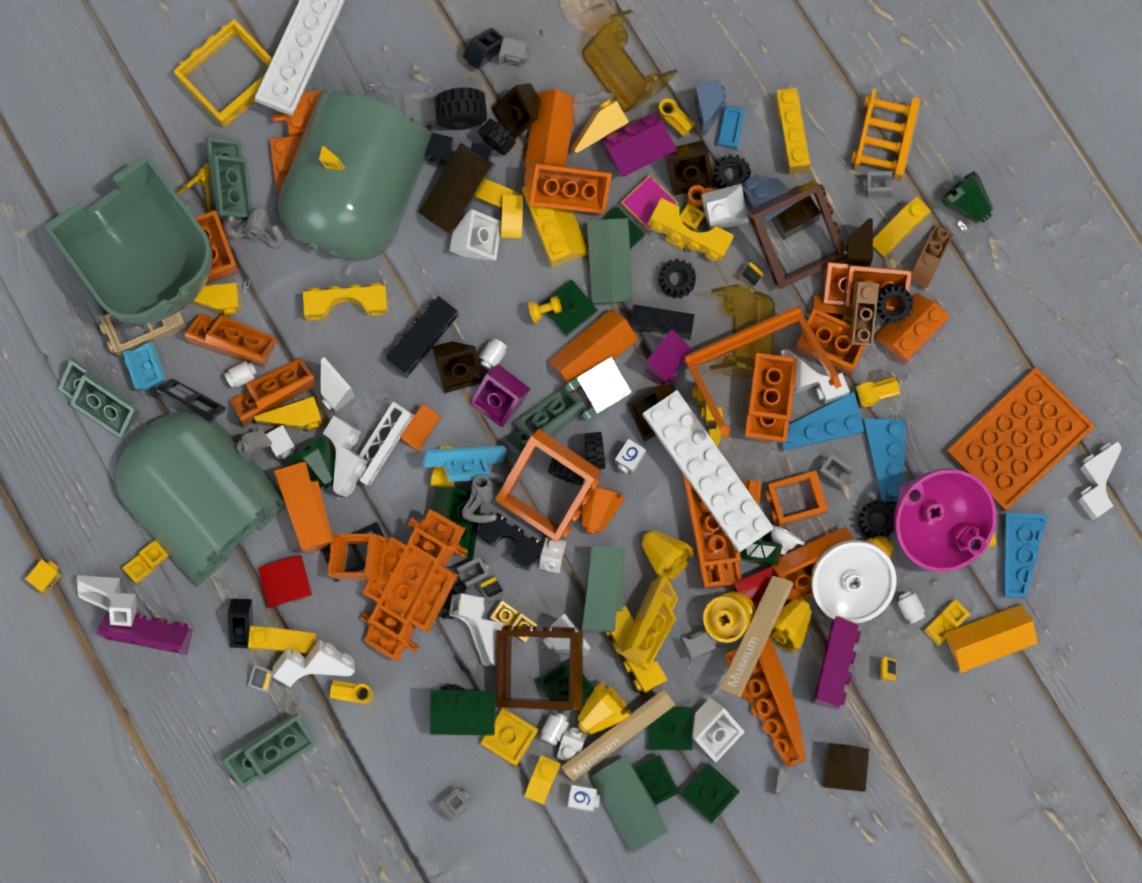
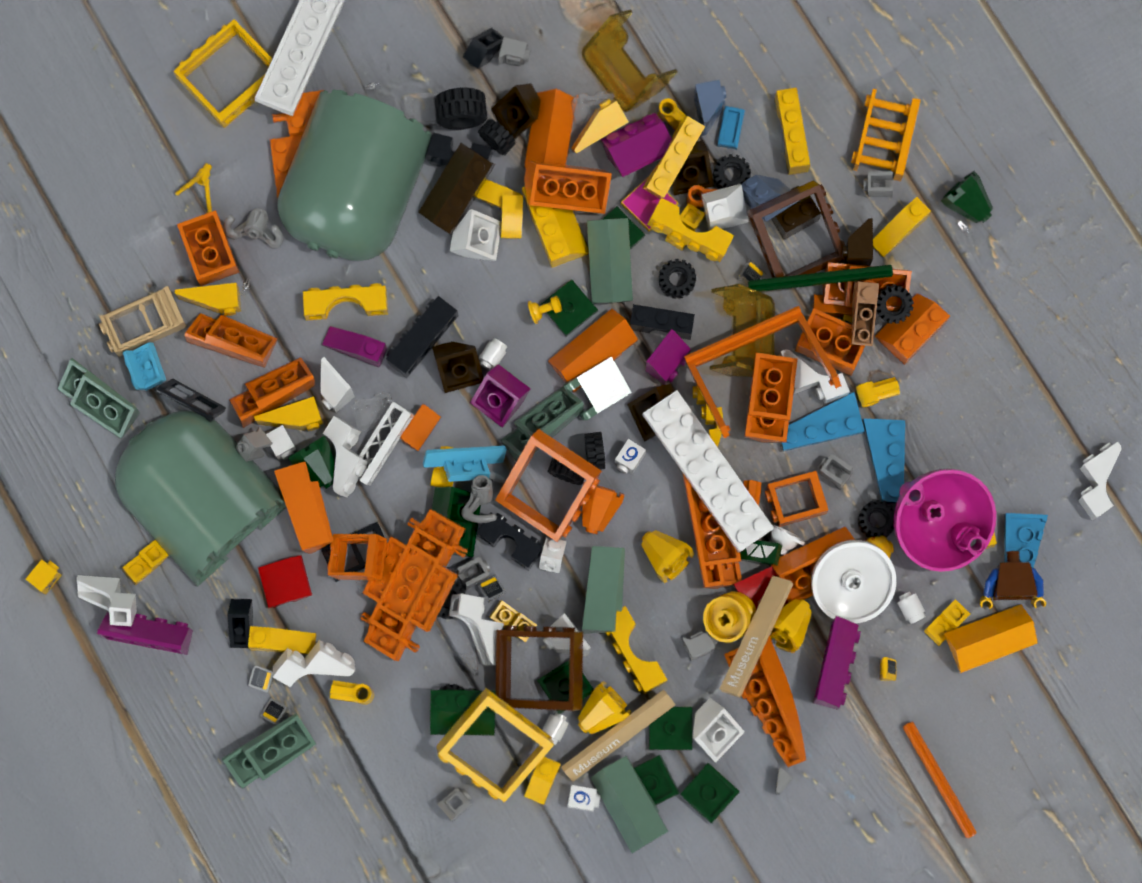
(136, 247): sand green cylinder -> none
(229, 178): sand green slope -> none
(240, 374): white brick -> none
(274, 712): none -> slope
(329, 160): yellow slope -> none
(355, 345): none -> magenta slope
(489, 699): none -> yellow window
(511, 737): yellow tile -> none
(571, 743): white bracket -> none
(651, 623): yellow slope -> none
(674, 158): none -> yellow arch
(821, 278): none -> dark green axle
(845, 767): dark brown slope -> none
(931, 256): medium nougat slope -> none
(939, 780): none -> orange axle
(1013, 582): none -> reddish brown torso
(1021, 438): orange plate -> none

